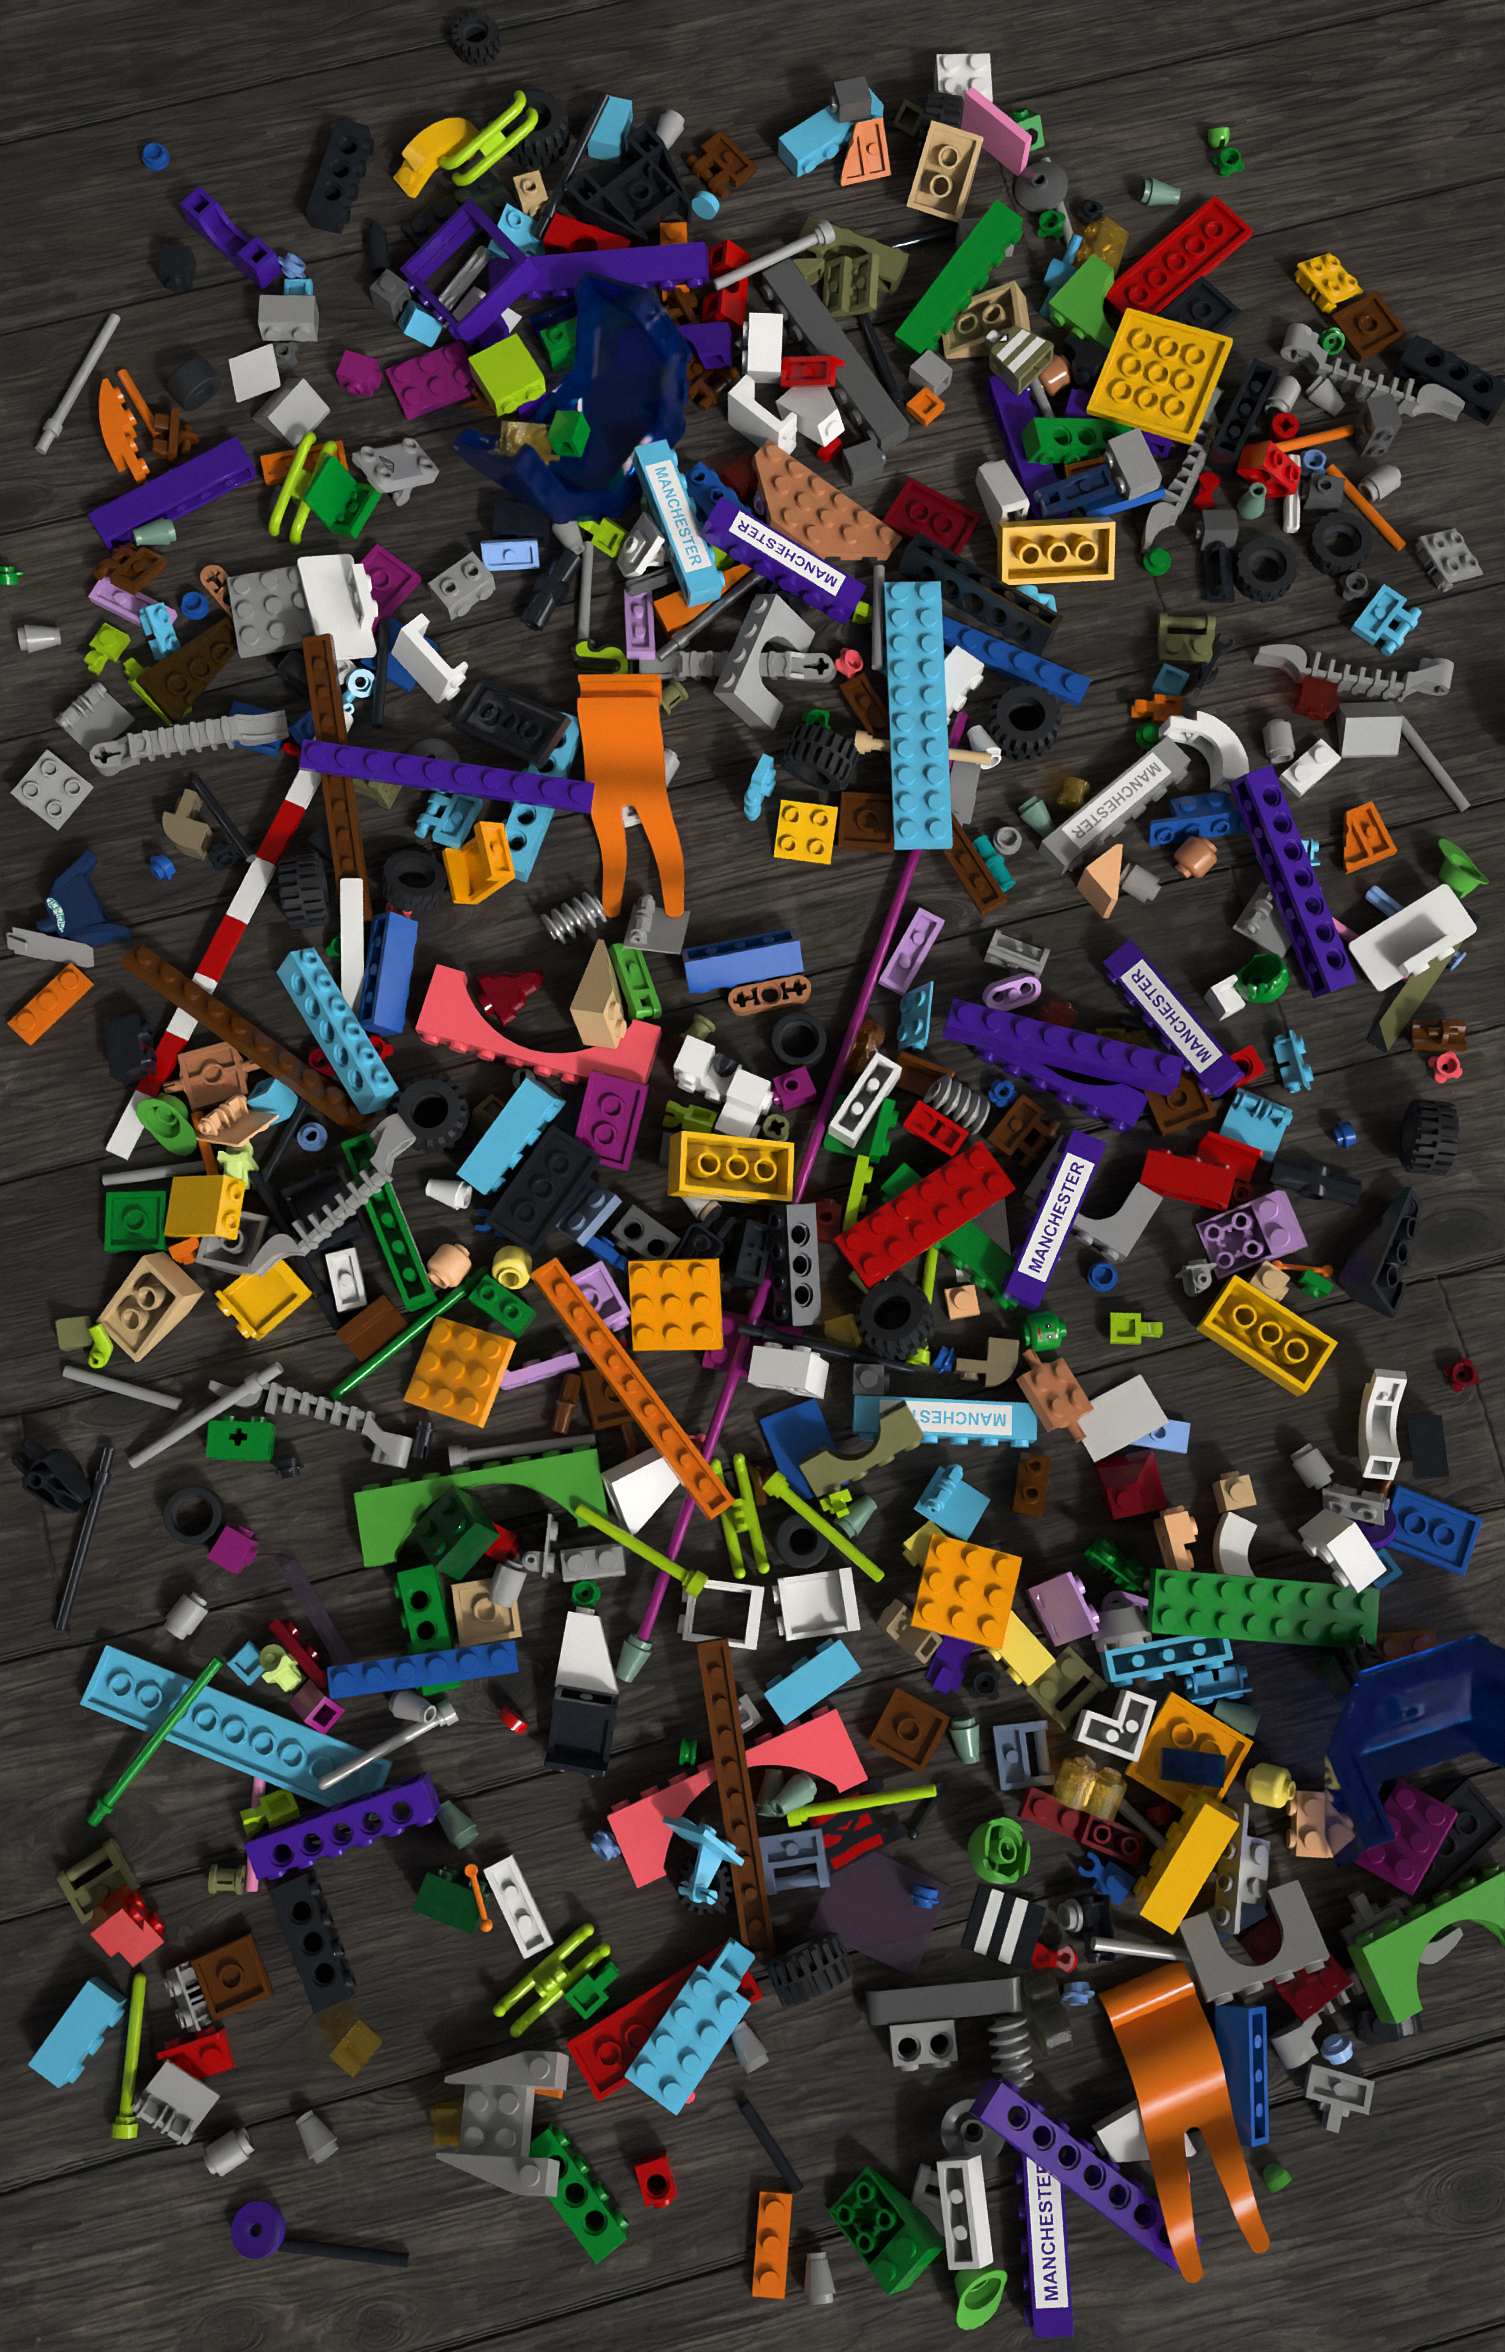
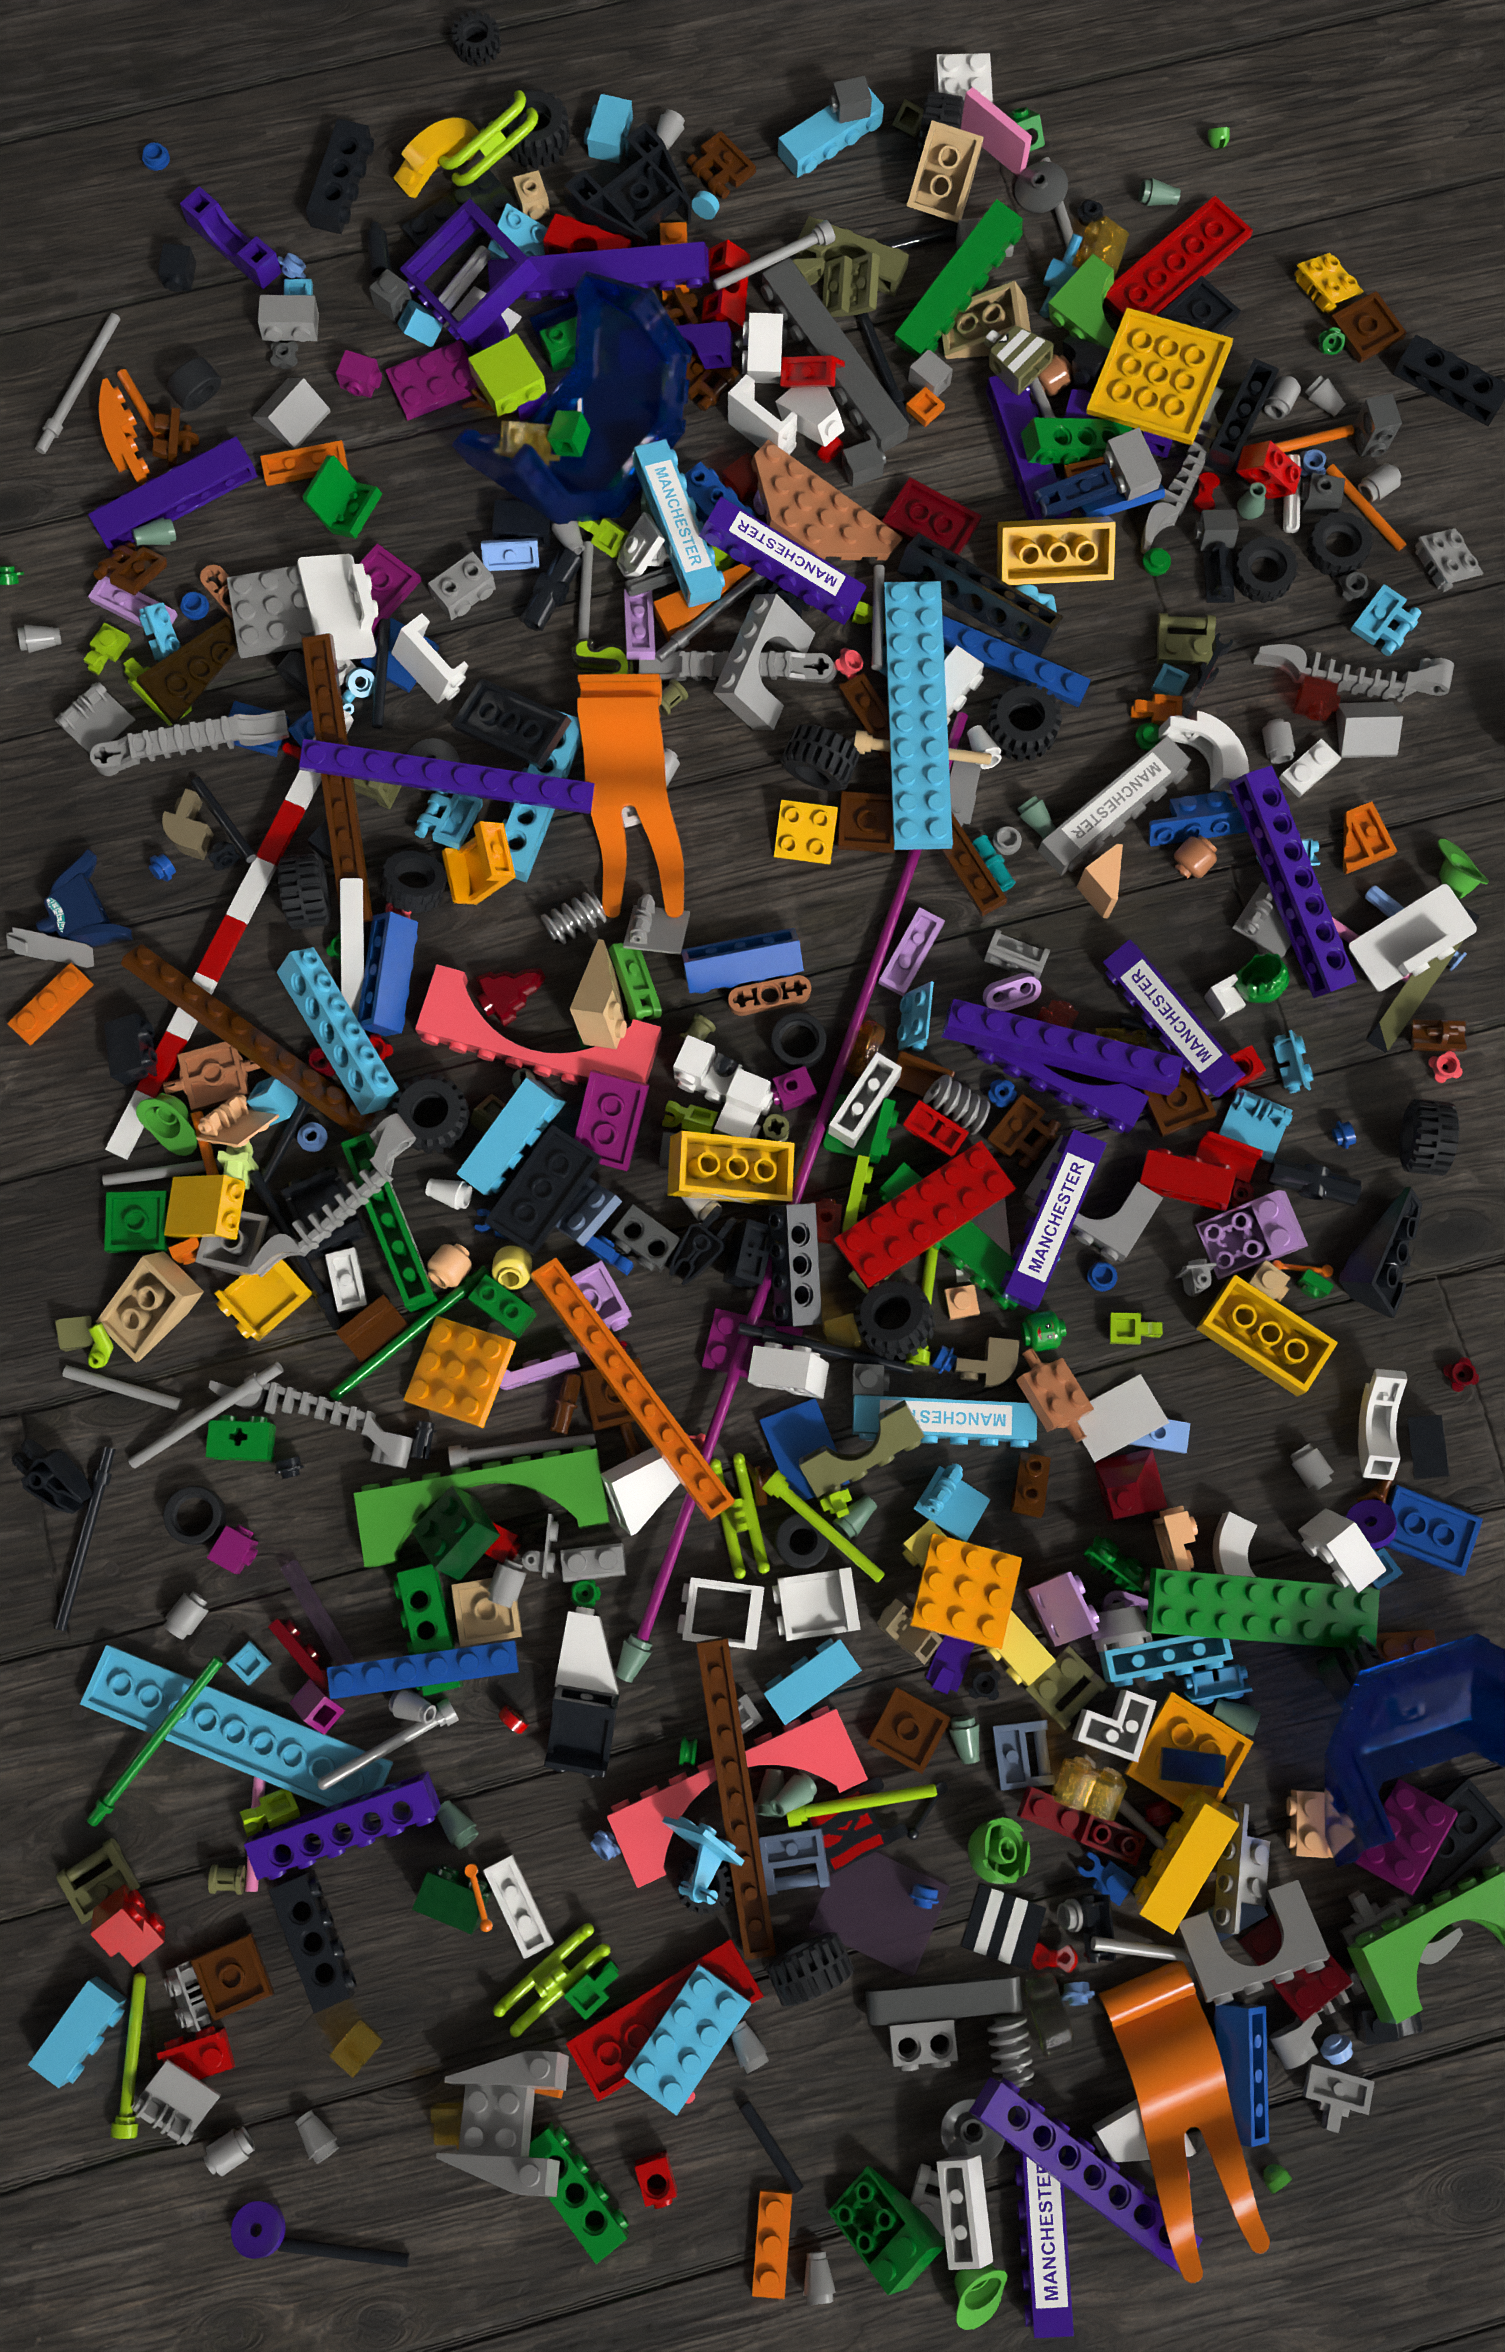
(52, 790): light grey hinge -> none
(254, 373): white sticker -> none
(281, 1668): yellowish green hips -> none
(296, 485): lime piece -> none
(396, 468): light grey shield -> none
(549, 209): black bar -> none
(675, 1304): light orange plate -> none
(691, 1580): lime piece -> none
(731, 1964): medium azure panel -> none
(760, 786): medium azure plate -> none
(816, 715): green plate -> none
(866, 153): orange wing -> none
(1001, 493): white slope -> none
(1051, 217): green plate -> none
(1073, 793): clear yellow wheel -> none
(1139, 883): light grey brick -> none
(1231, 156): green plate -> none
(1233, 1492): tan brick -> none
(1270, 1785): light yellow head -> none
(1283, 420): red wheel -> none
(1302, 348): light grey piece -> none
(1346, 1502): light grey hinge -> none
(1434, 766): light grey bar -> none

